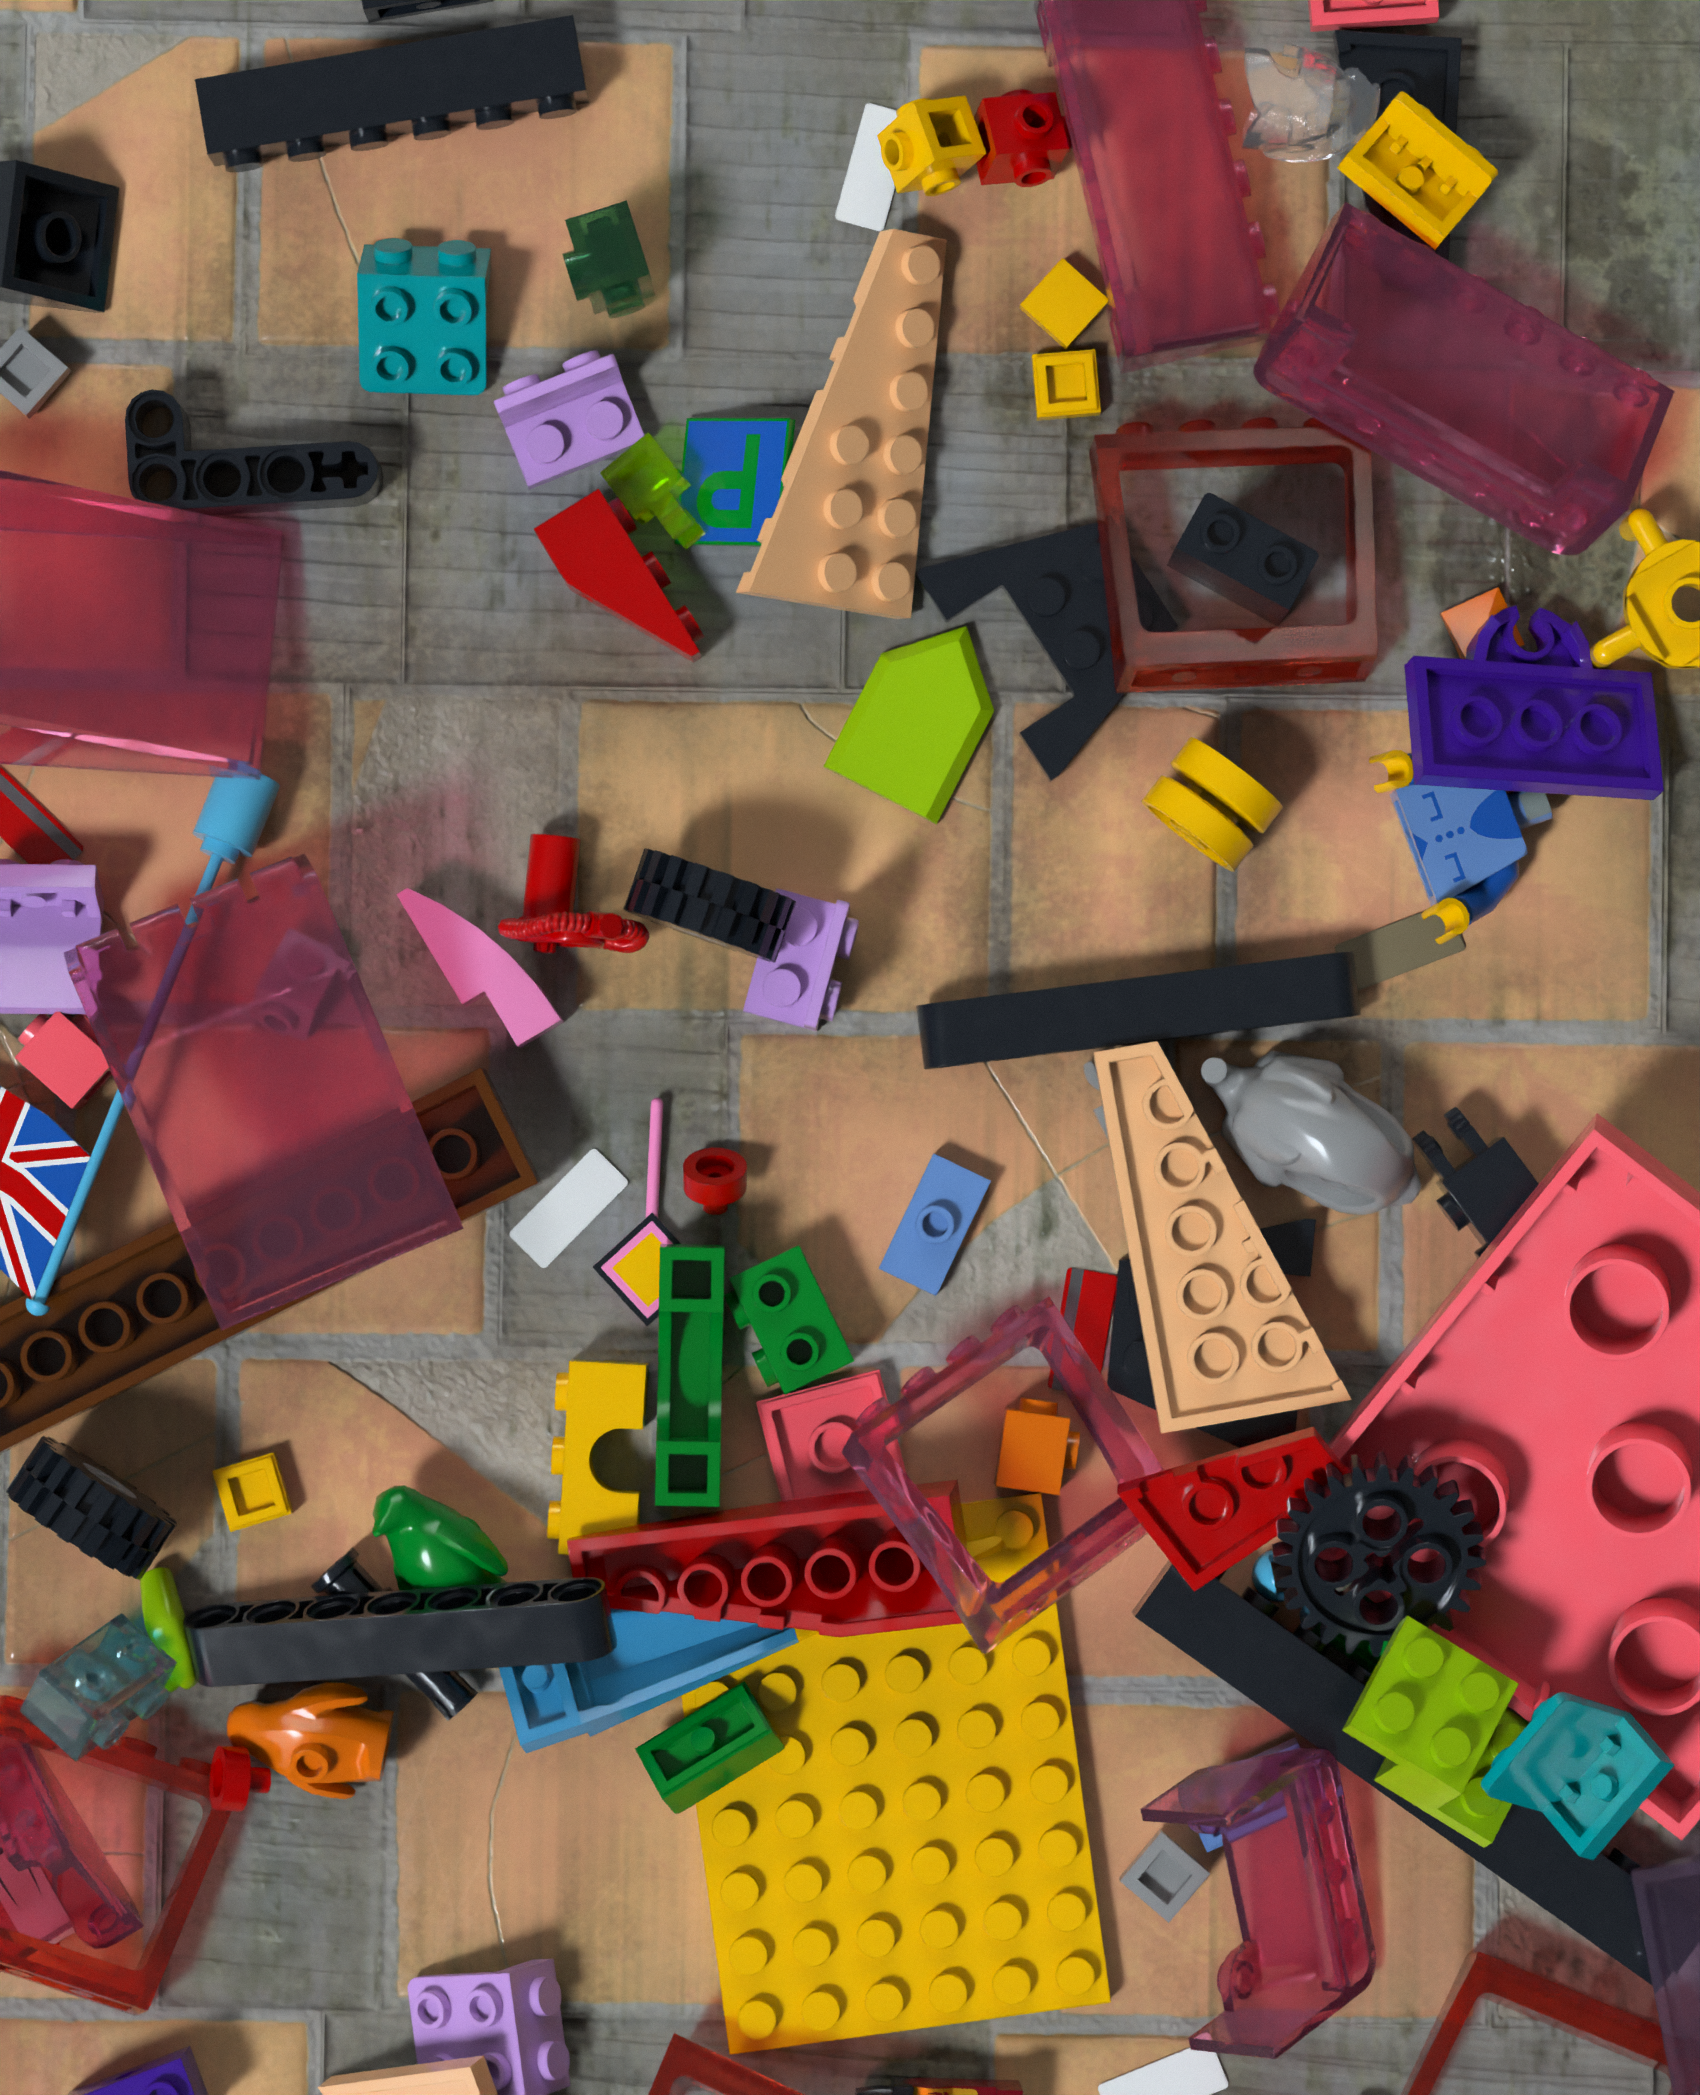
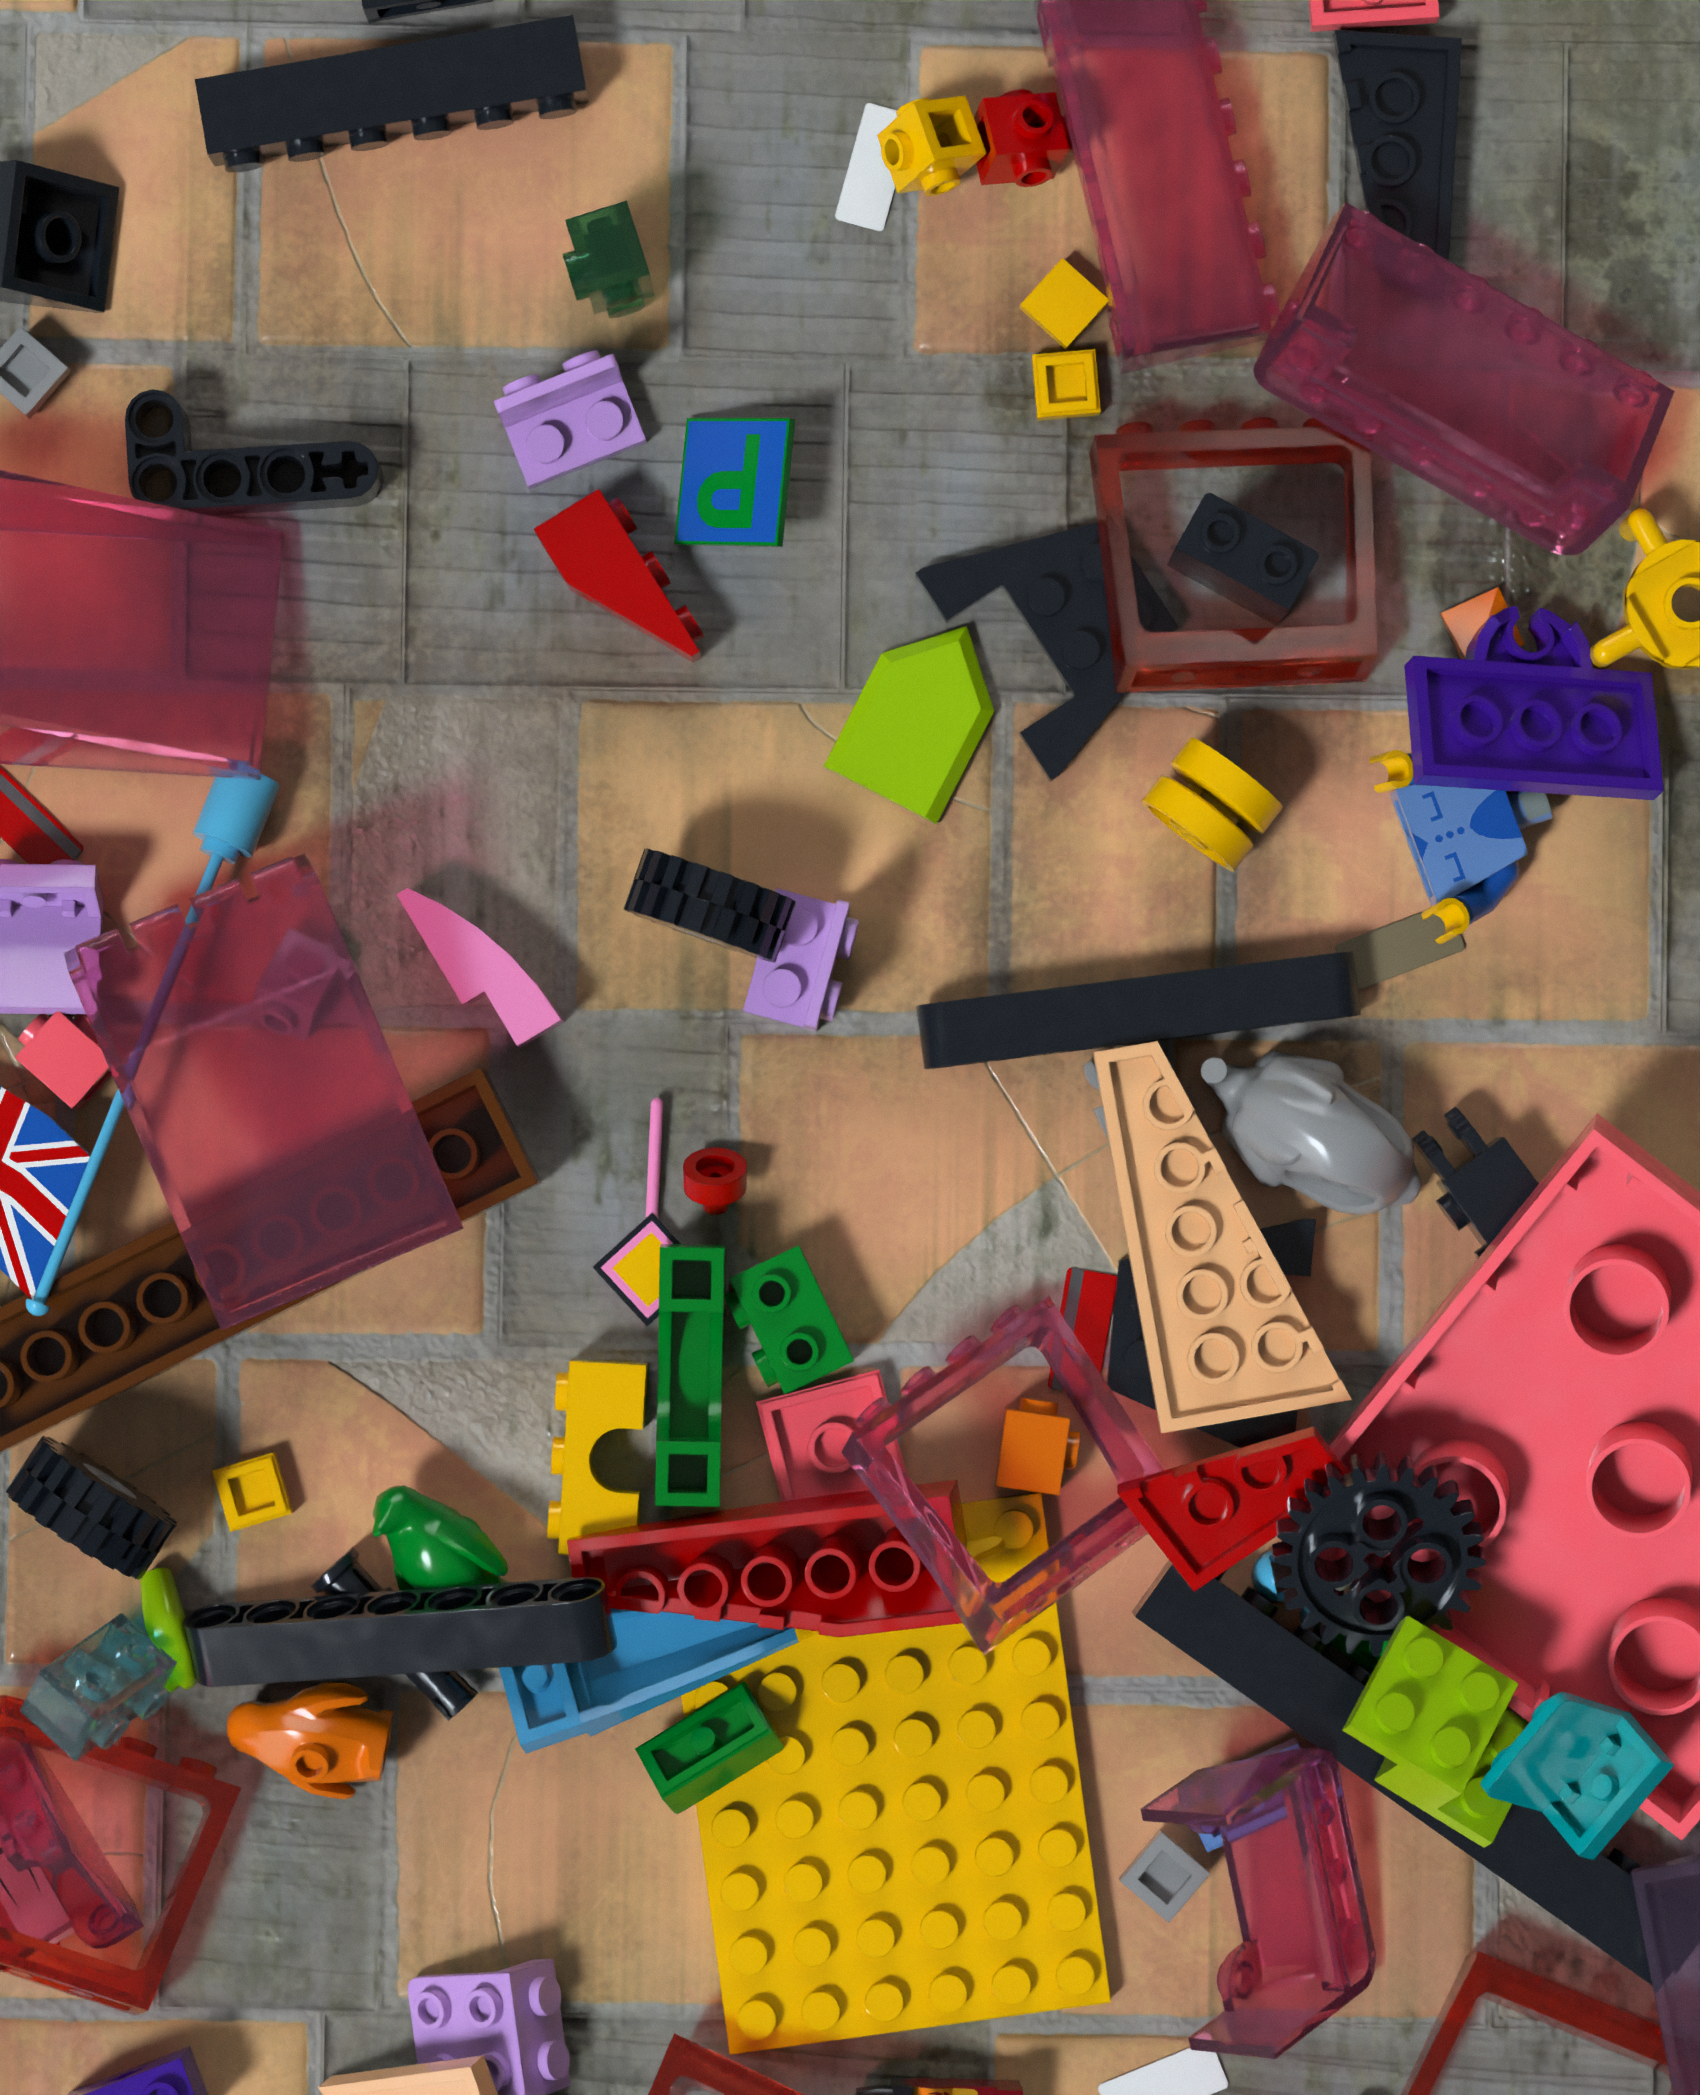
(234, 1778): red tile -> none
(423, 317): teal bracket -> none
(550, 902): red piece -> none
(568, 1208): white sticker -> none
(649, 486): clear neon green plate -> none
(858, 465): light nougat wing -> none
(934, 1224): medium blue plate -> none
(1306, 109): clear helmet -> none
(1418, 169): yellow bracket -> none

